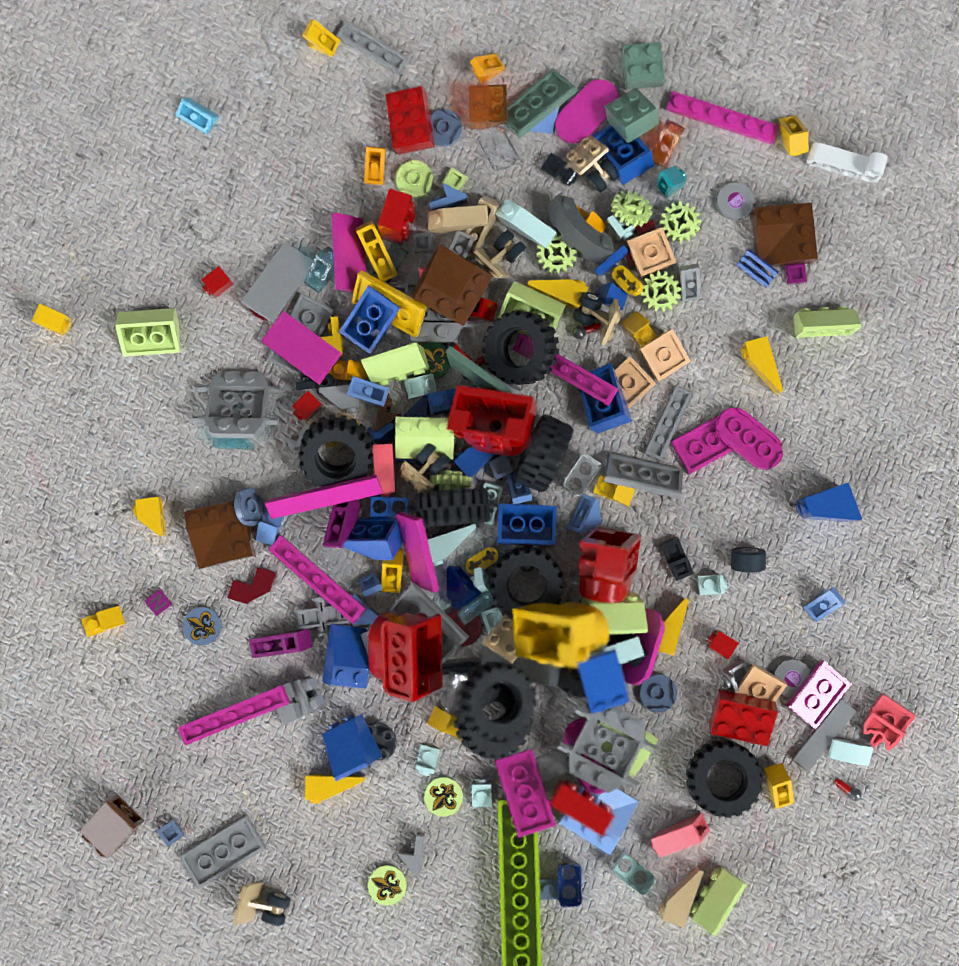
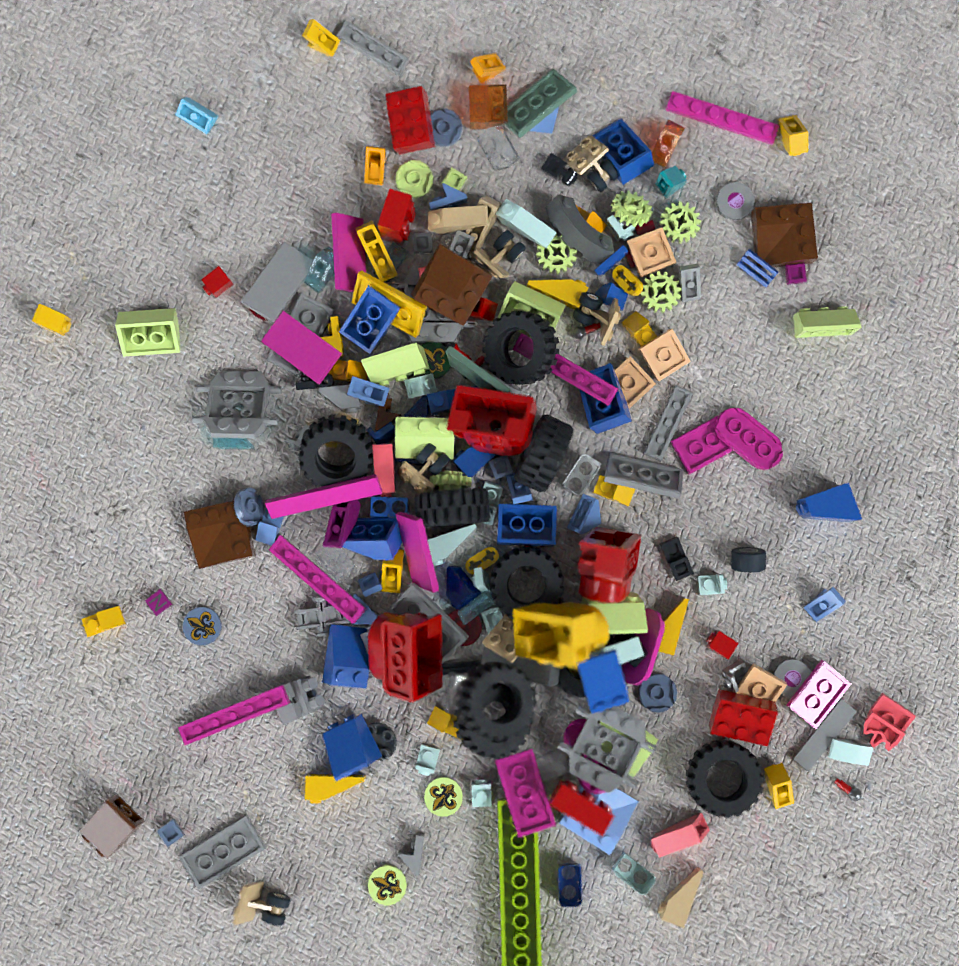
(151, 514): yellow slope -> none
(261, 585): dark red tile -> none
(281, 643): magenta slope -> none
(306, 407): red brick -> none
(549, 888): sand blue plate -> none
(585, 111): dark pink tile -> none
(632, 115): sand green brick -> none
(642, 65): sand green brick -> none
(717, 900): yellowish green slope -> none
(761, 360): yellow slope -> none
(847, 163): white beam -> none

